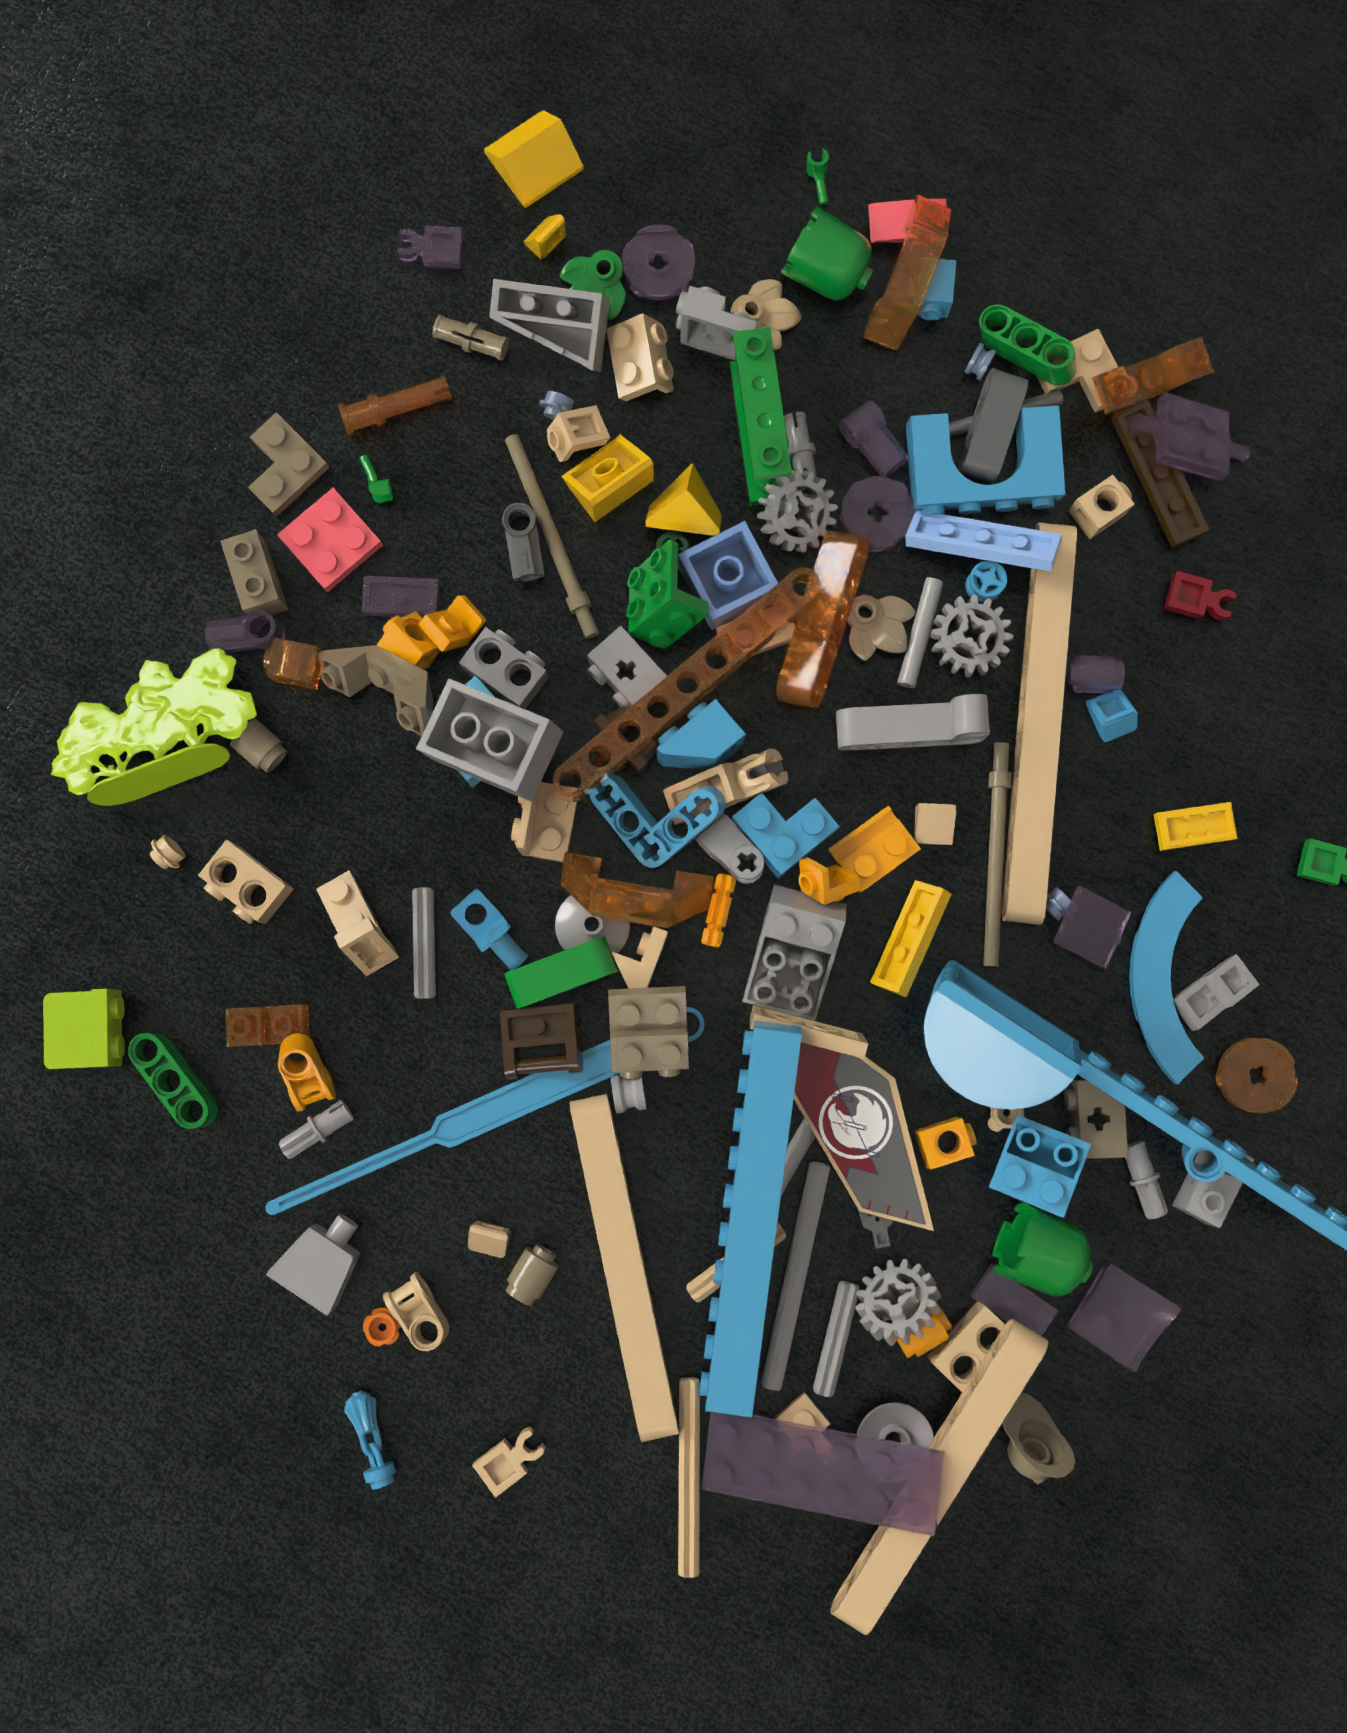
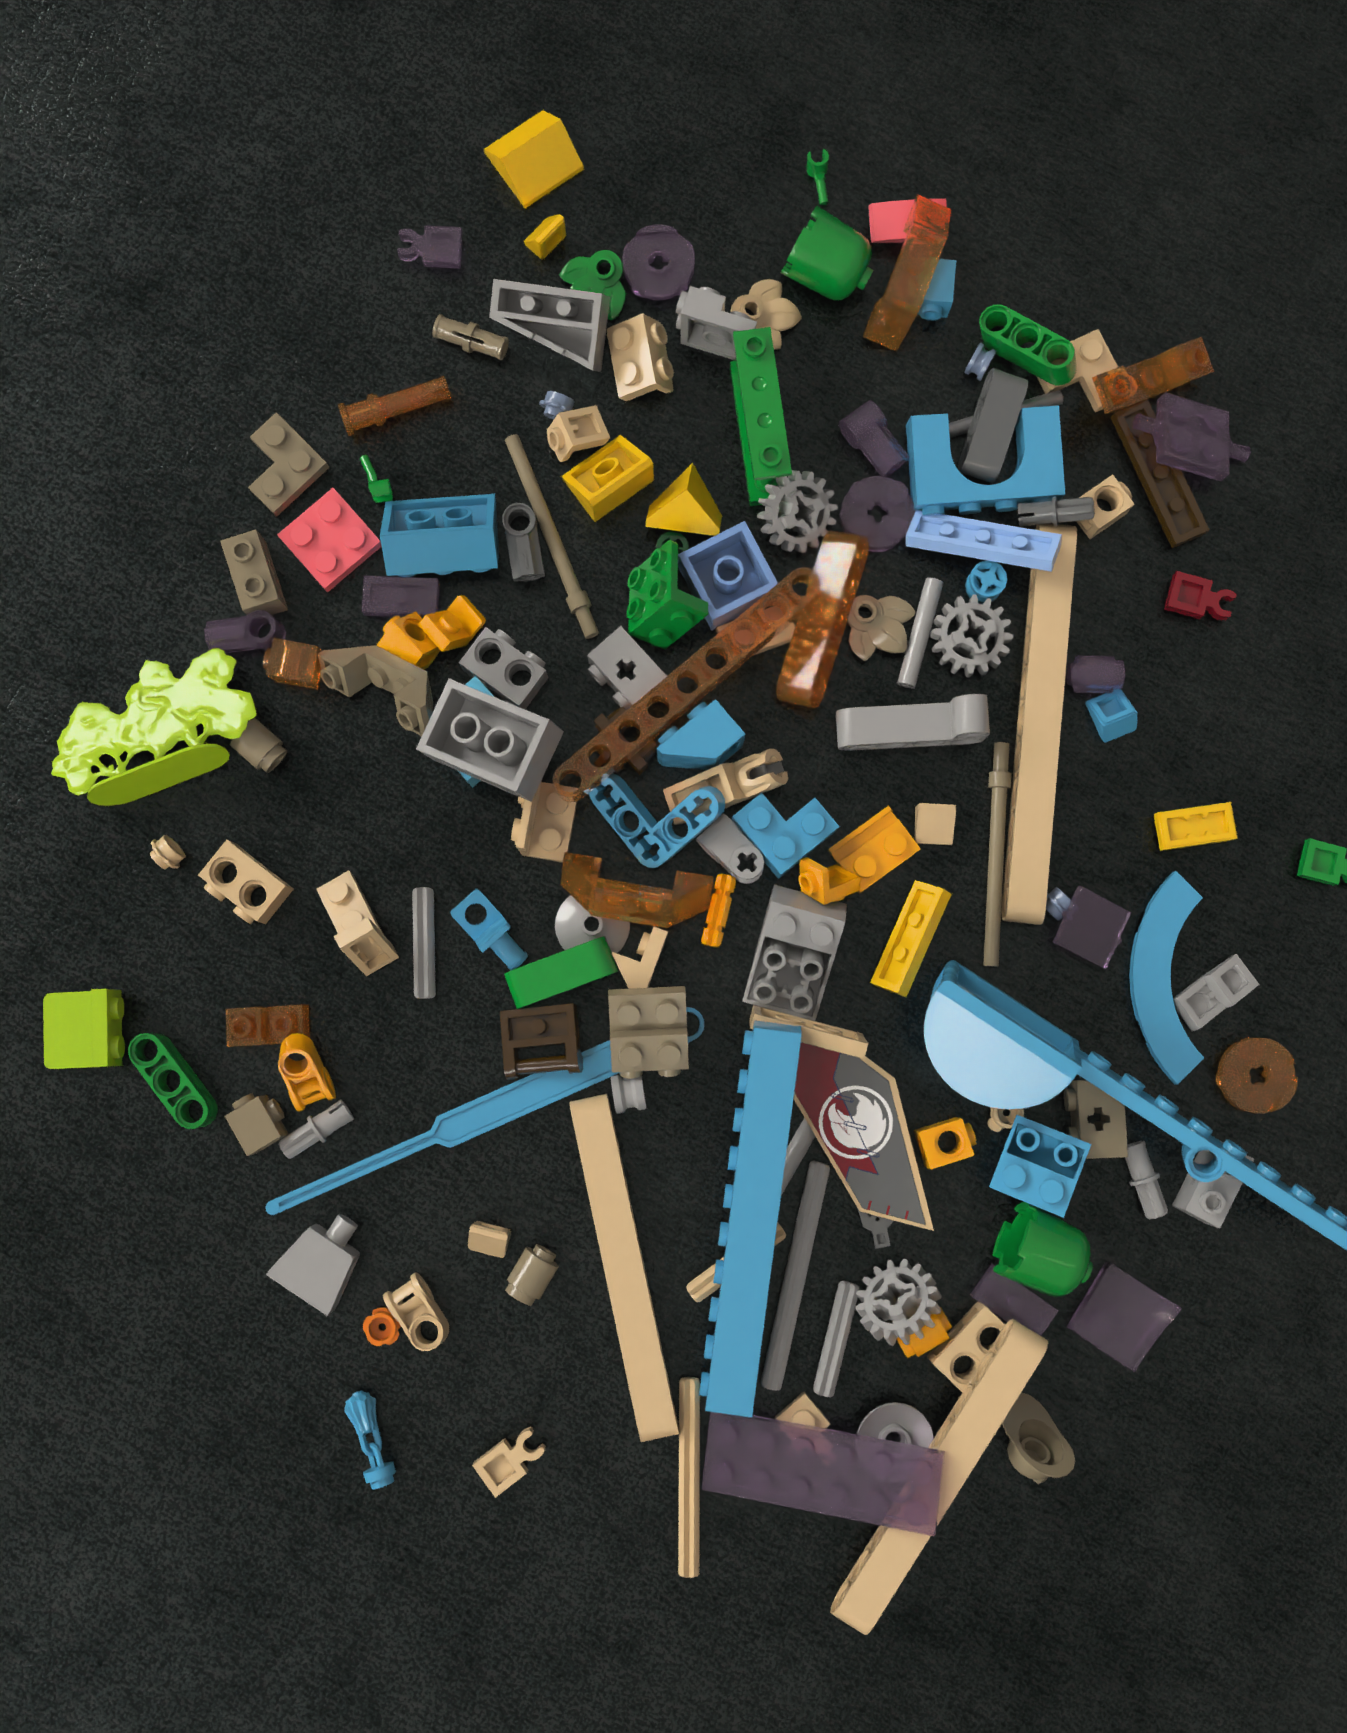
(256, 1122): none -> dark tan brick
(440, 535): none -> dark azure slope
(800, 447): light grey pin -> none
(1056, 511): none -> dark grey axle

